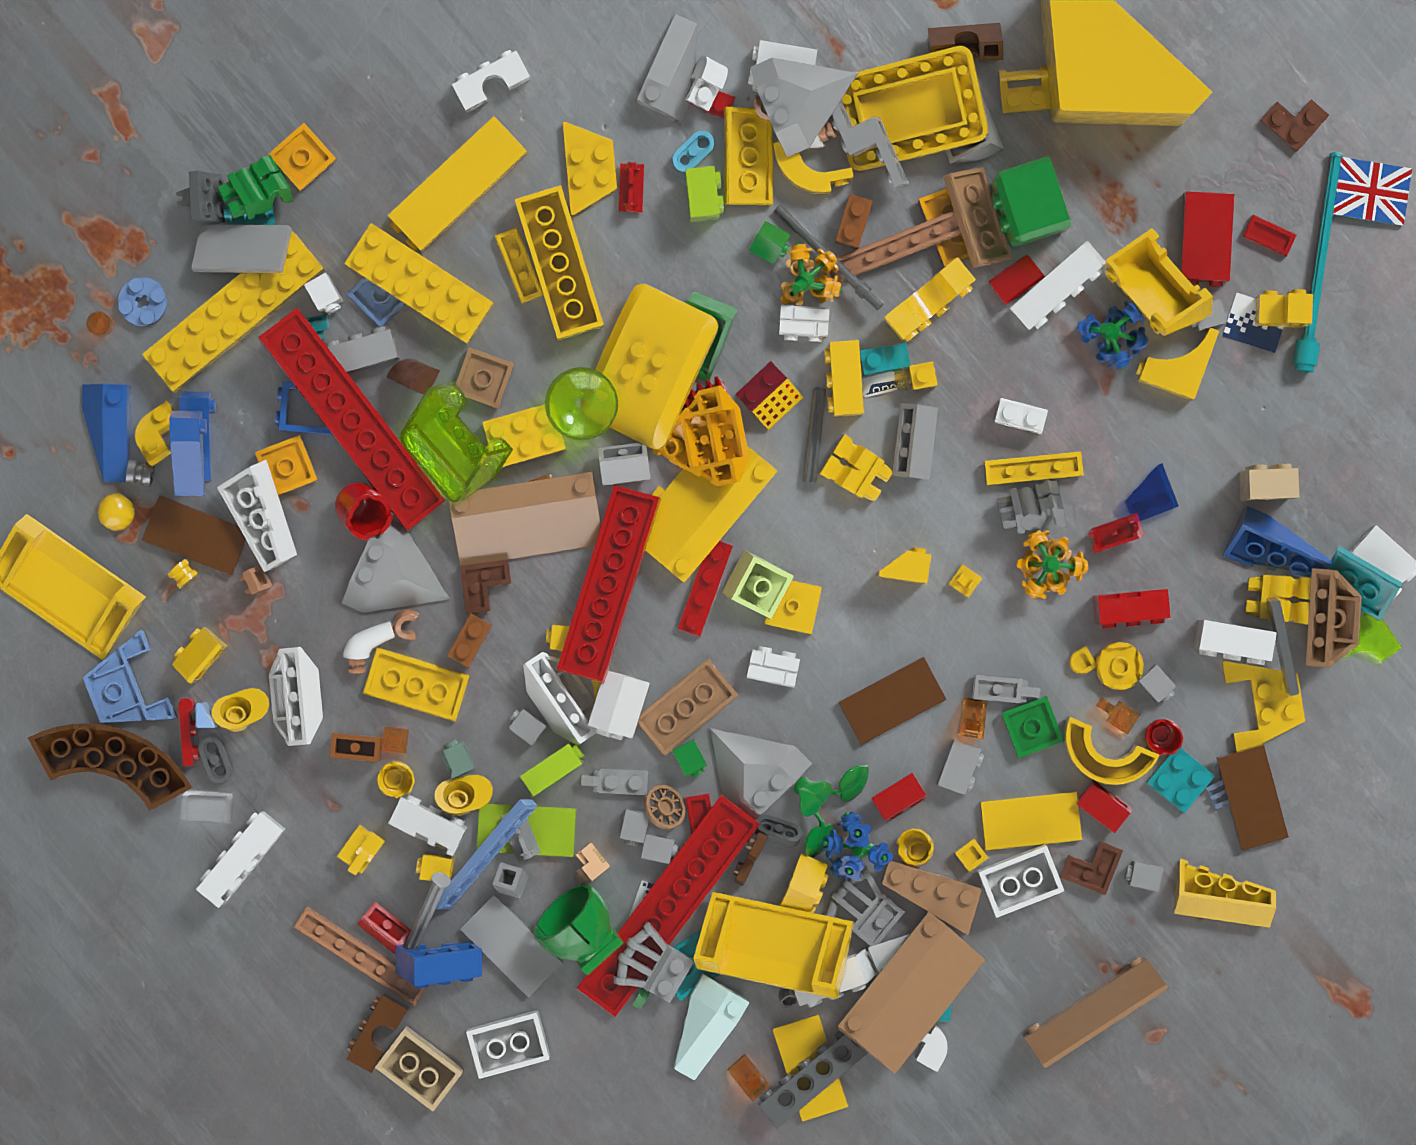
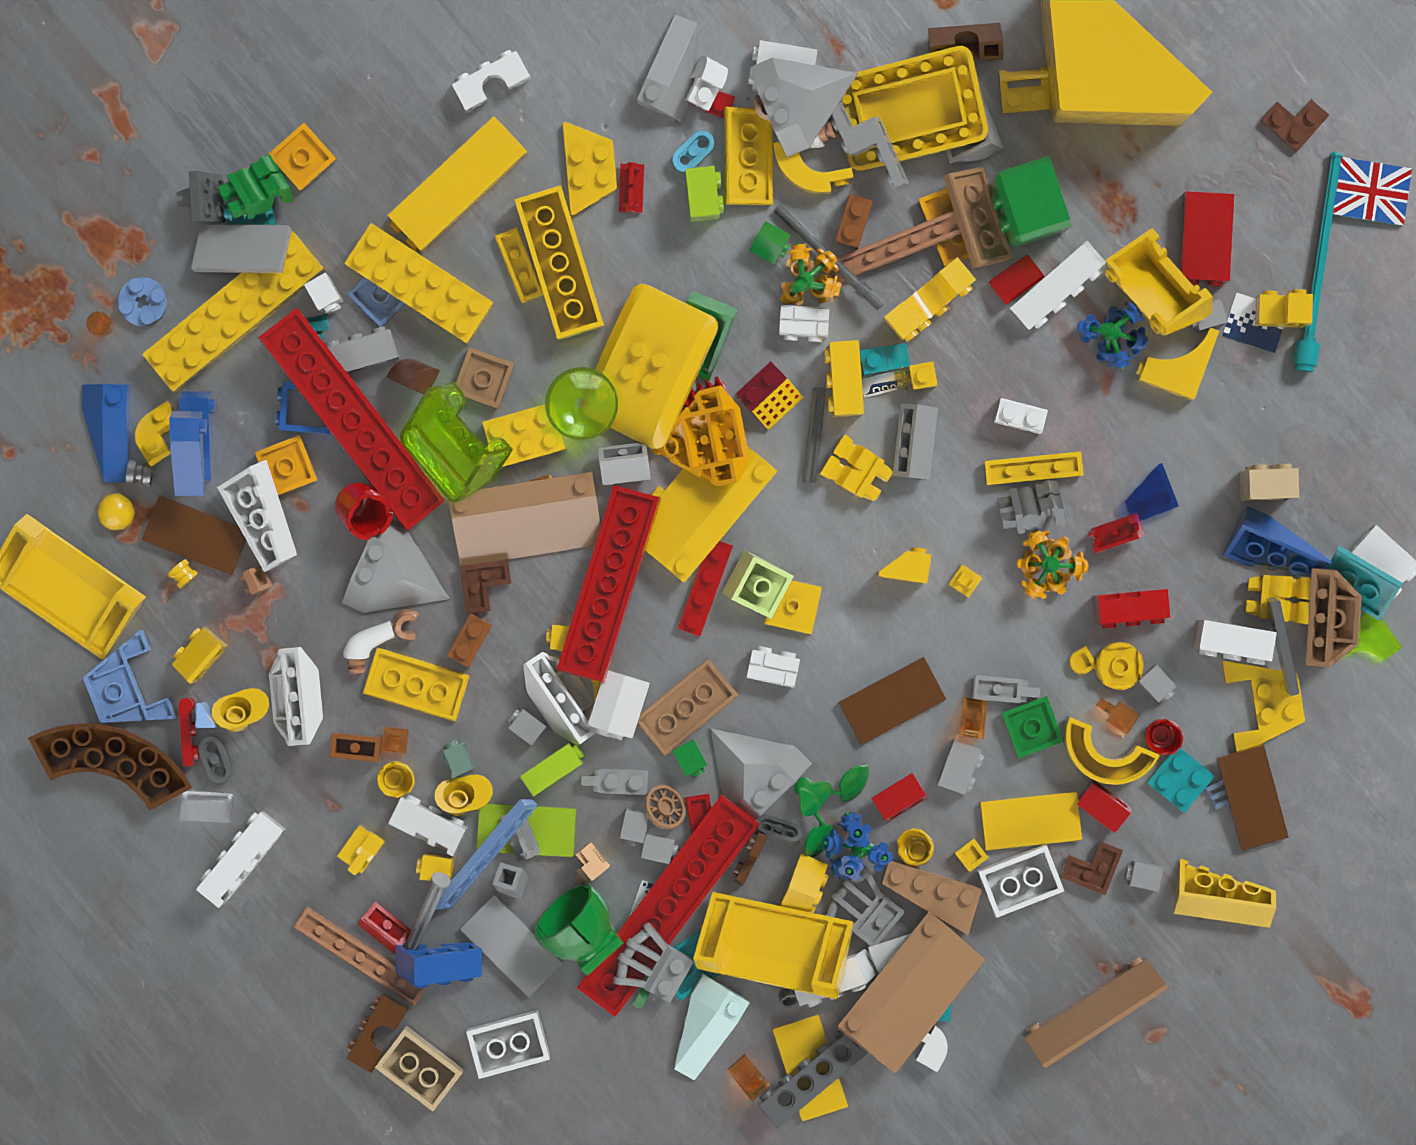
(1269, 235): red tile -> none

